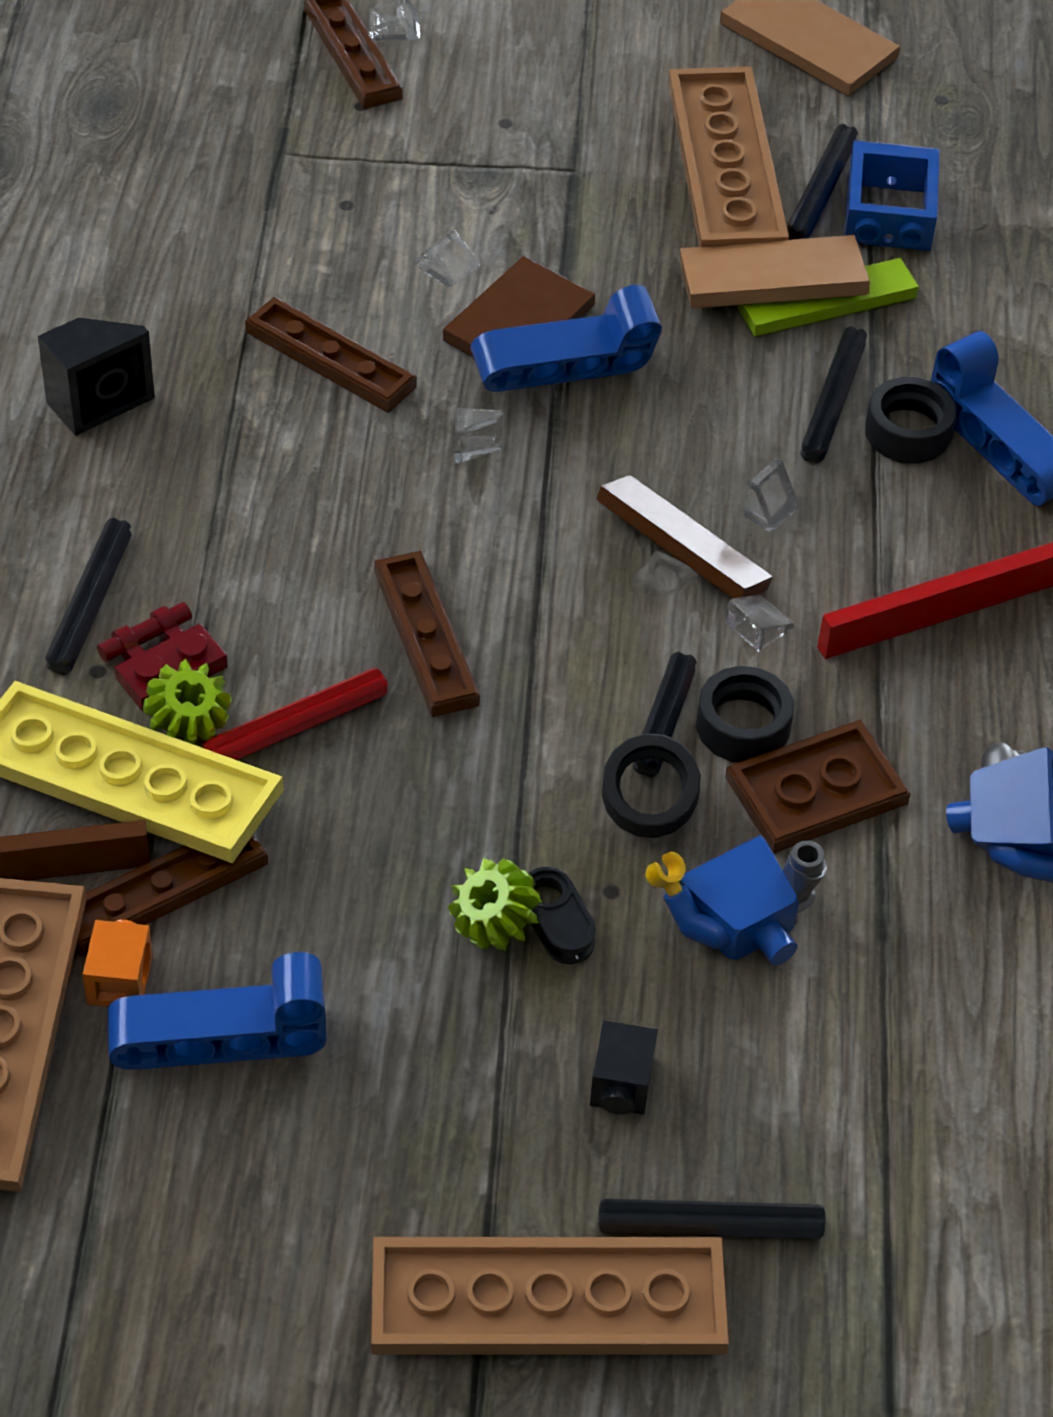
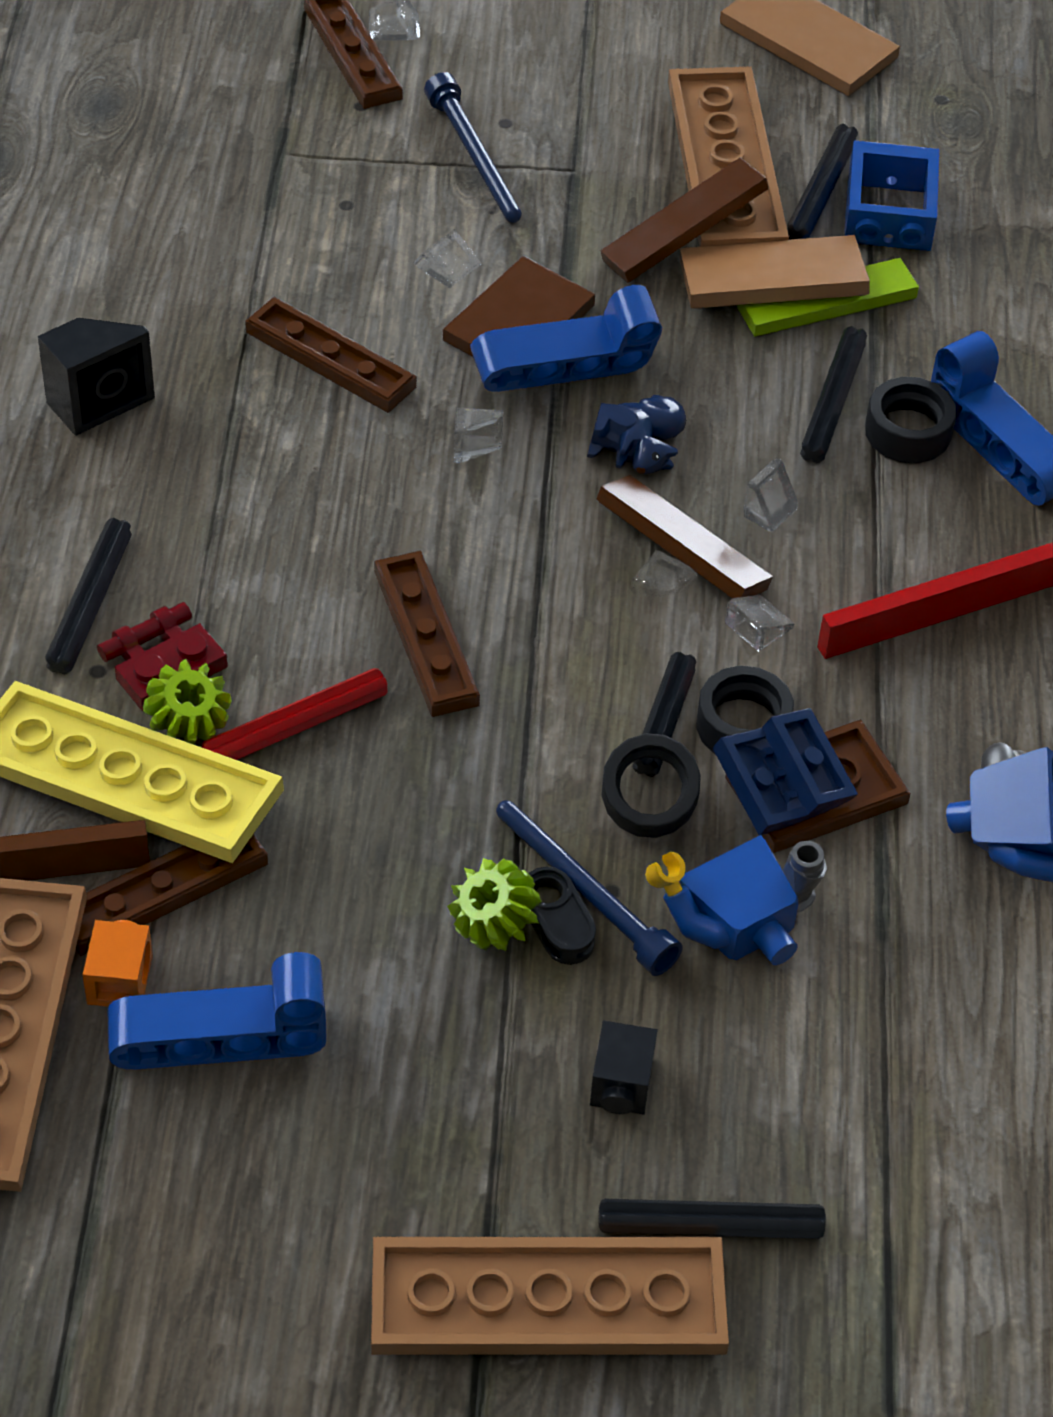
(445, 96): none -> dark blue piece
(634, 432): none -> dark blue animal
(655, 948): none -> dark blue piece
(684, 219): none -> reddish brown tile
(784, 771): none -> dark blue slope

